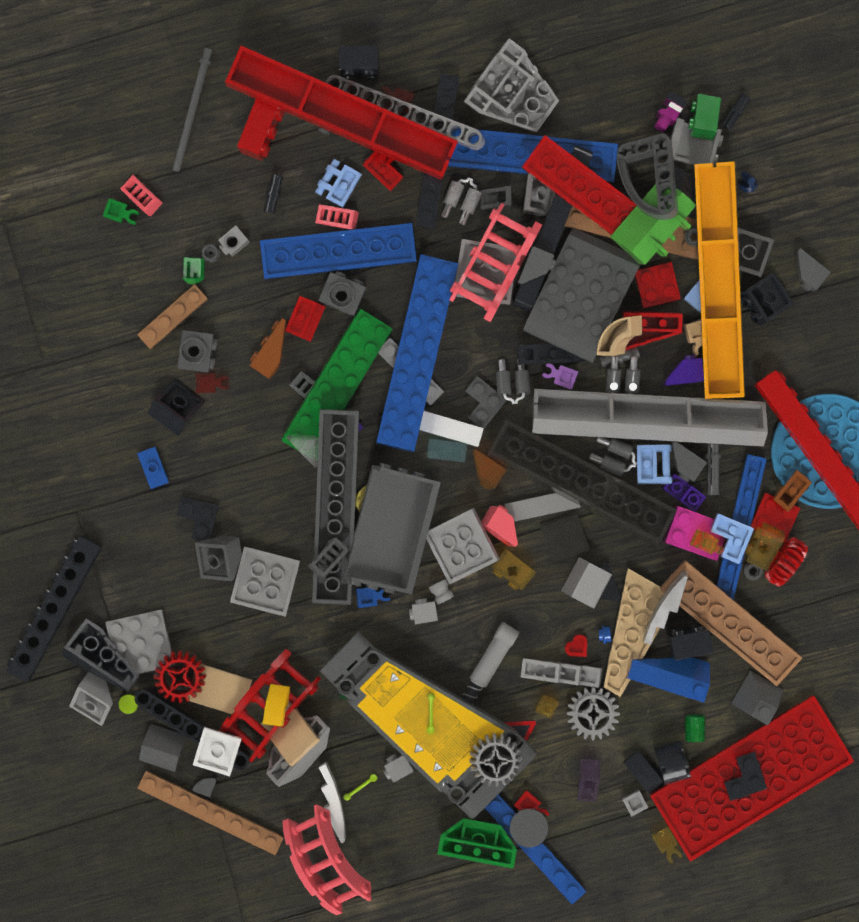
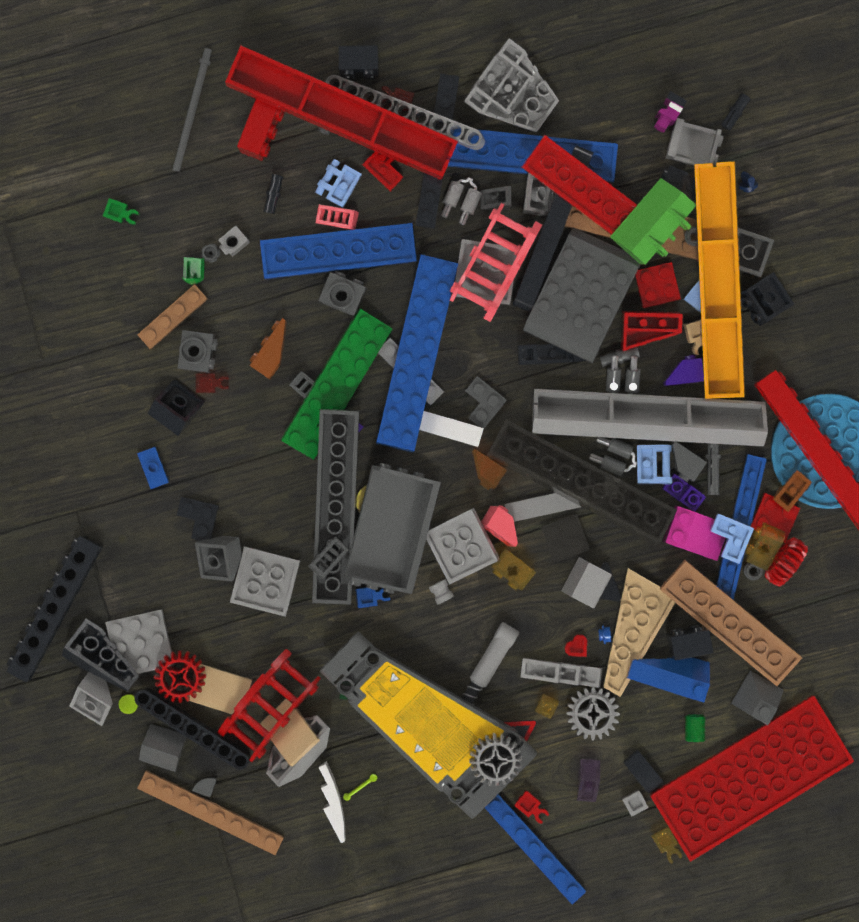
(150, 204): coral slope -> none
(217, 751): white plate -> none
(276, 705): yellow slope -> none
(305, 318): red plate -> none
(307, 446): clear slope -> none
(308, 872): coral fence -> none
(397, 767): light grey brick -> none
(423, 611): light grey brick -> none
(430, 729): lime hinge -> none
(447, 450): clear light blue plate -> none
(478, 842): green wedge -> none
(504, 383): dark grey piece -> none
(528, 827): dark grey tile -> none
(536, 265): dark grey slope -> none
(563, 376): medium lavender plate -> none
(617, 335): tan brick -> none
(660, 168): dark grey beam -> none
(669, 602): light grey slope -> none
(672, 762): black brick -> none
(705, 117): green brick -> none
(706, 542): clear yellow piece -> none
(750, 779): black plate -> none
(809, 271): dark grey slope -> none

